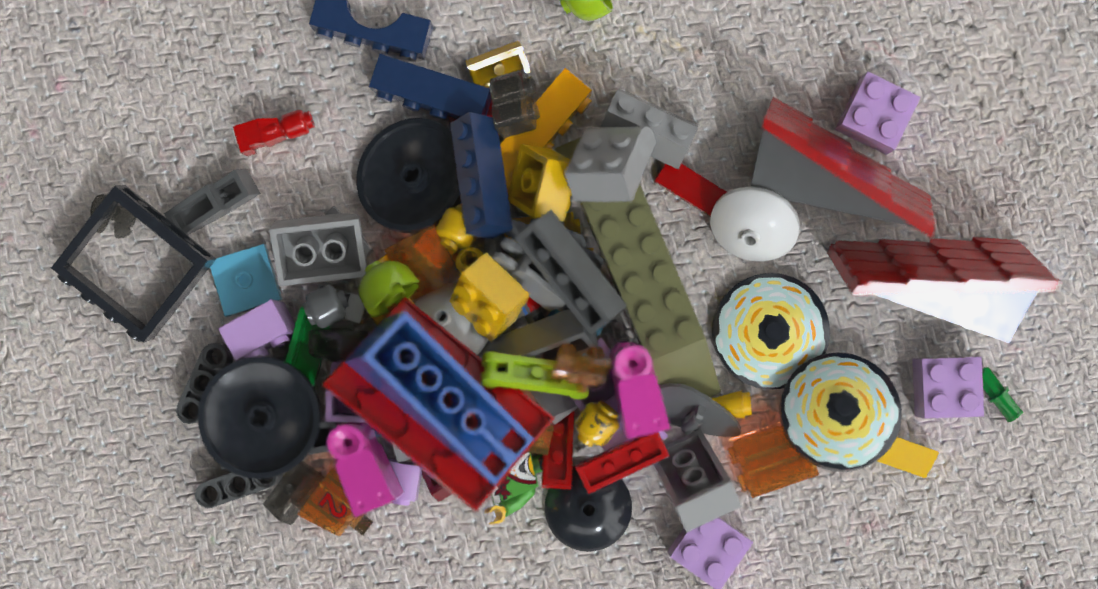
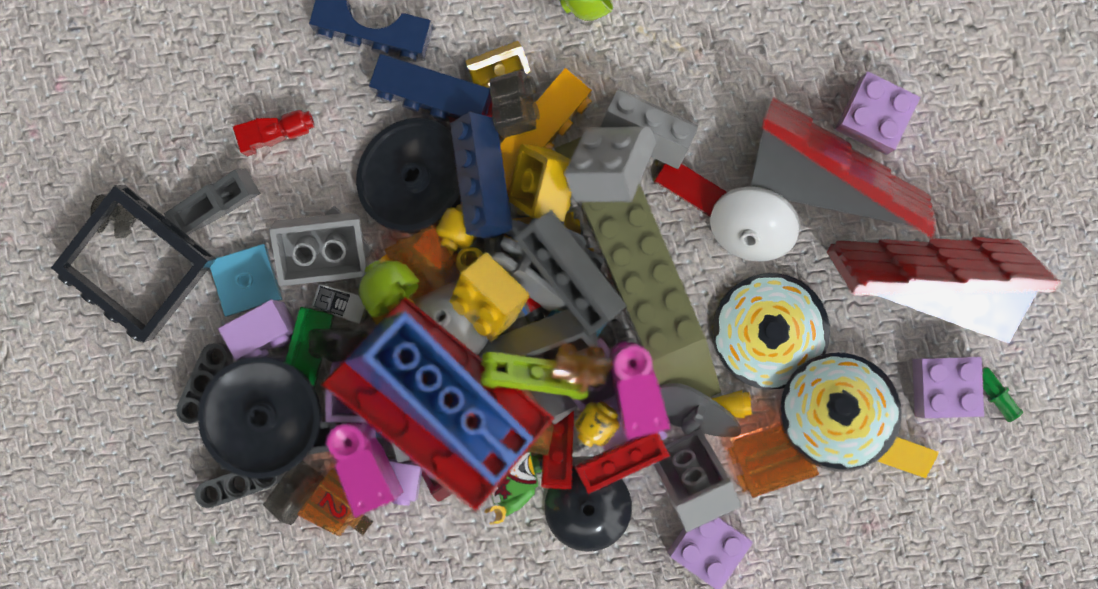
(325, 306): dark grey head -> none

